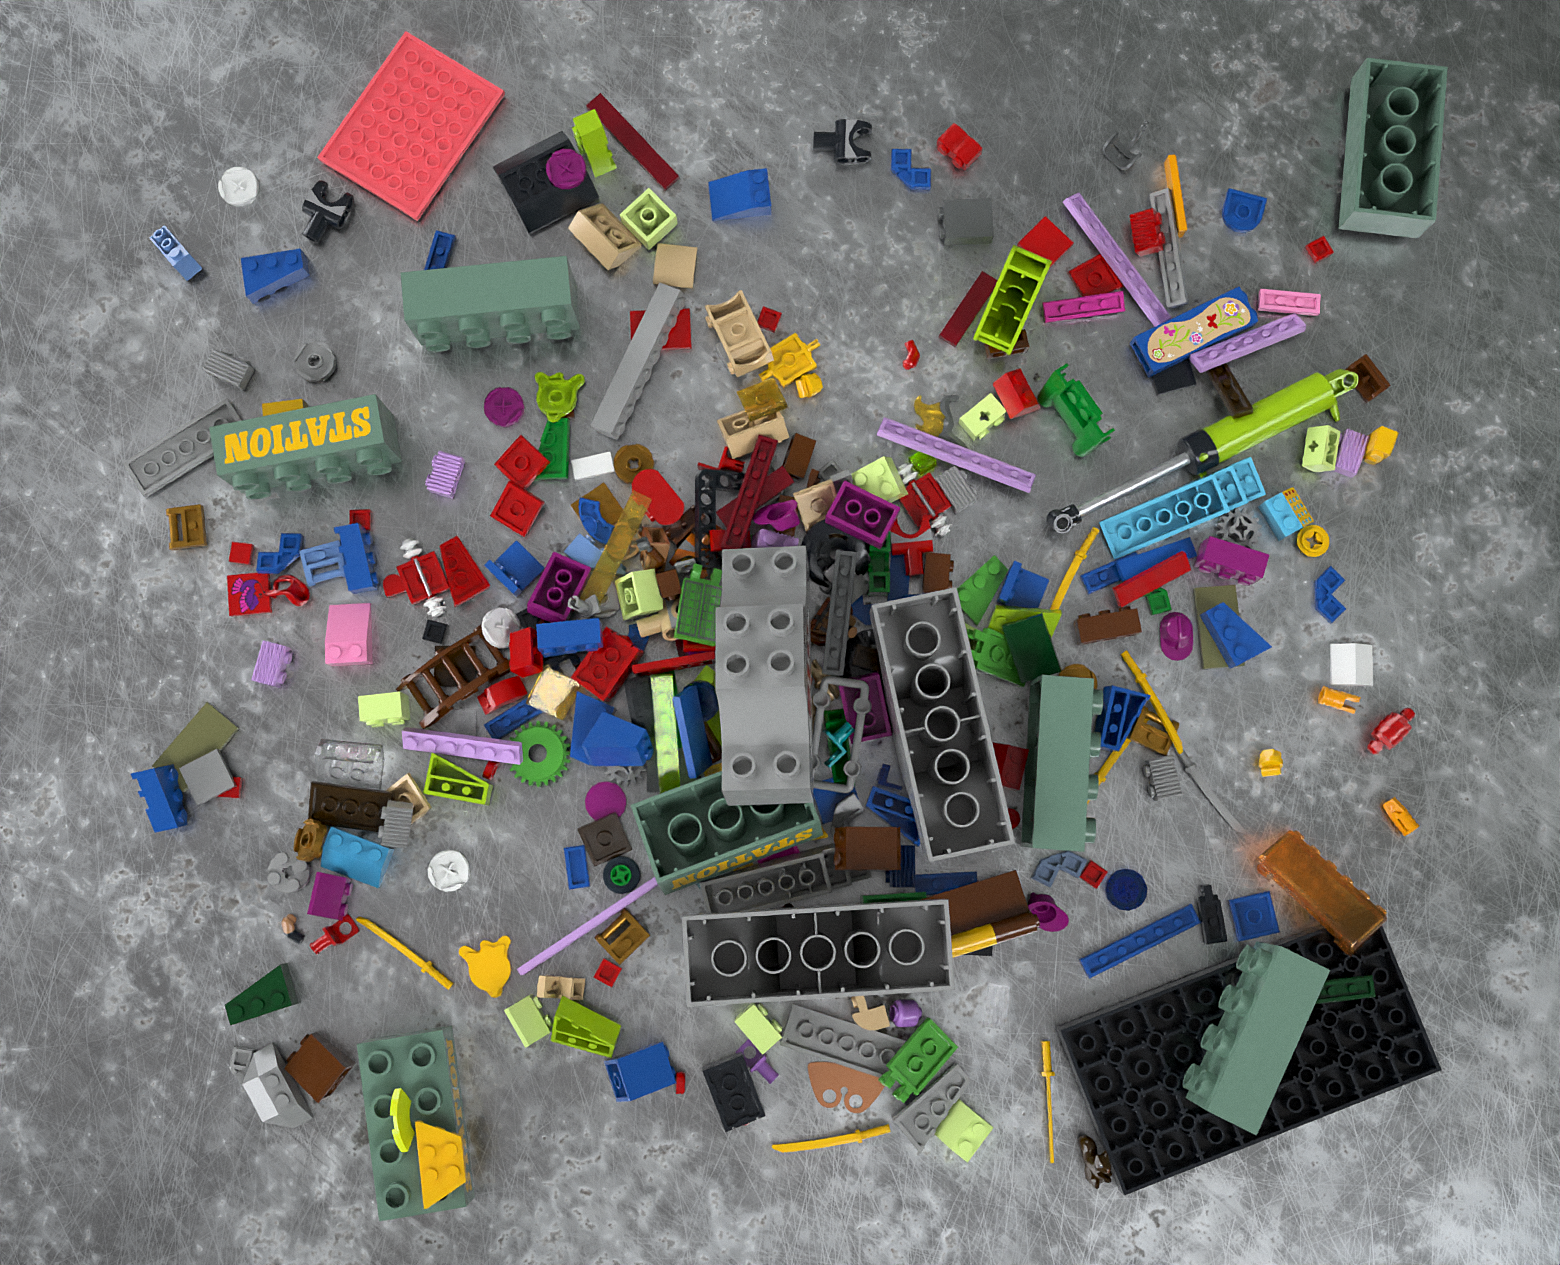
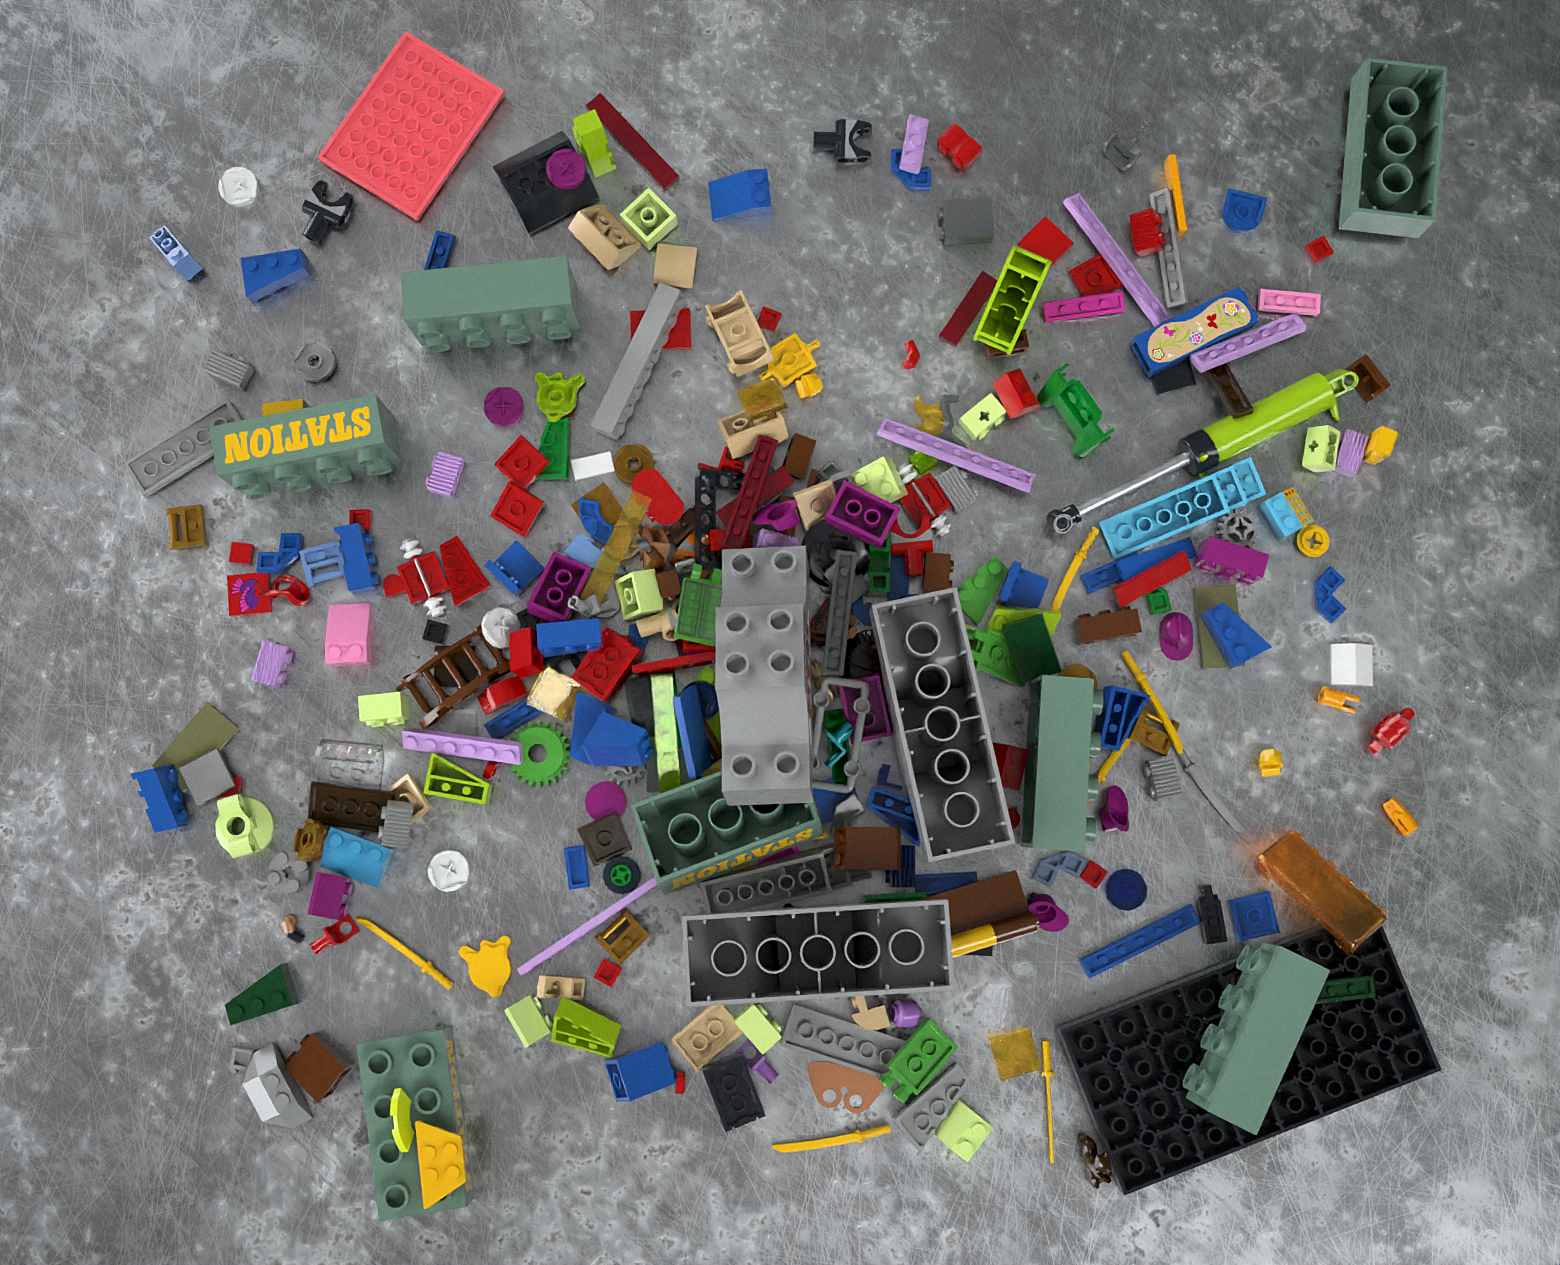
(258, 825): none -> yellowish green piece
(706, 1036): none -> tan tile
(914, 144): none -> lavender plate
(1015, 1053): none -> clear yellow tile
(1115, 811): none -> magenta piece

